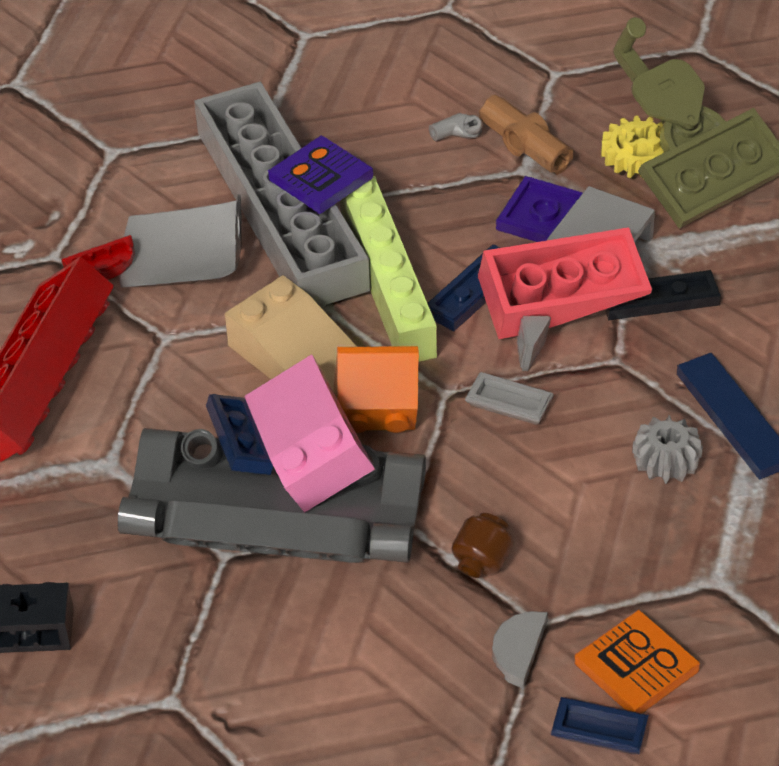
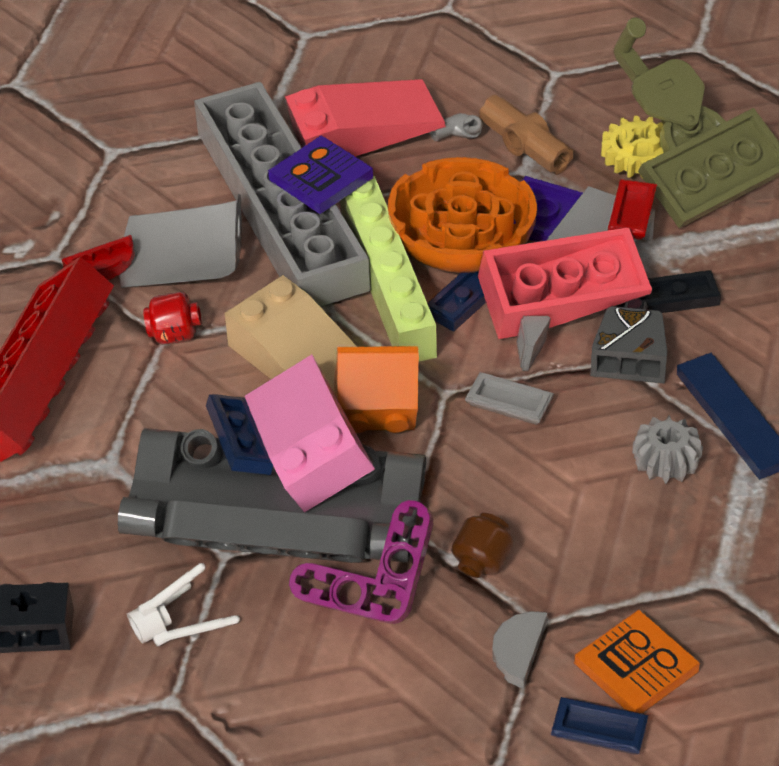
(151, 617): none -> white plant
(172, 318): none -> red head
(364, 114): none -> coral slope
(386, 579): none -> magenta beam
(459, 211): none -> orange brick
(630, 344): none -> dark grey torso
(633, 207): none -> red tile

